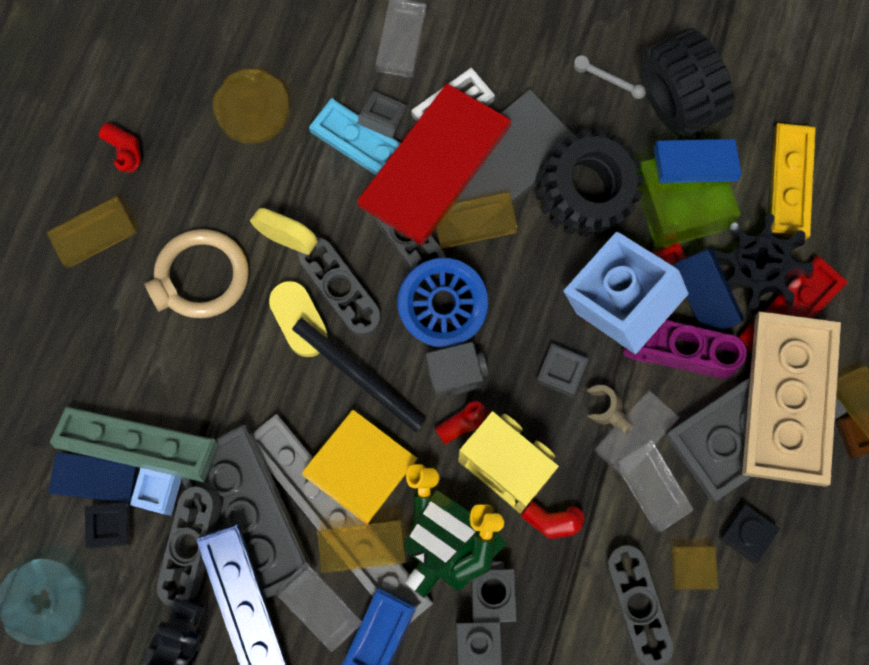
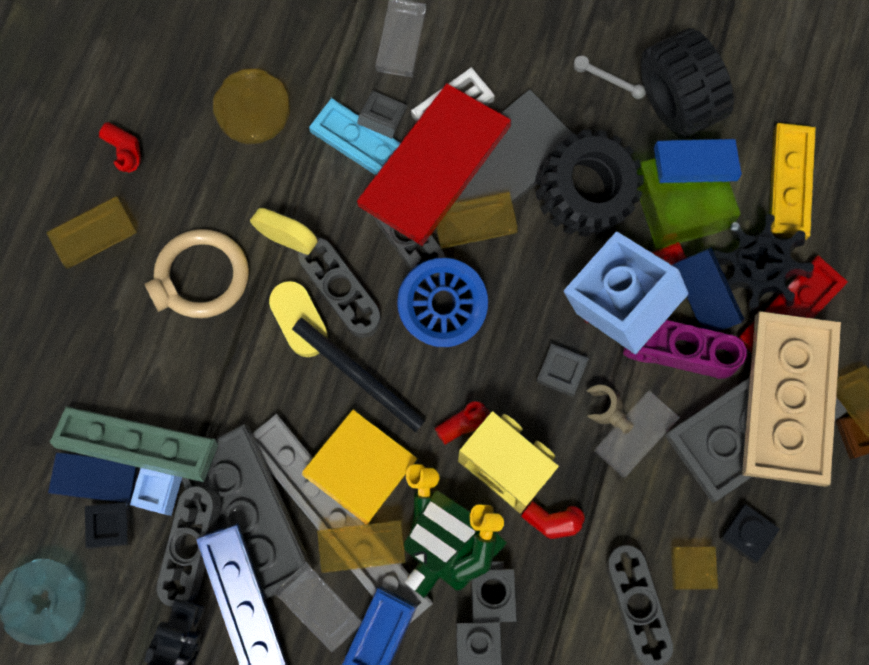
(456, 370): dark grey brick -> none
(653, 485): clear tile -> none

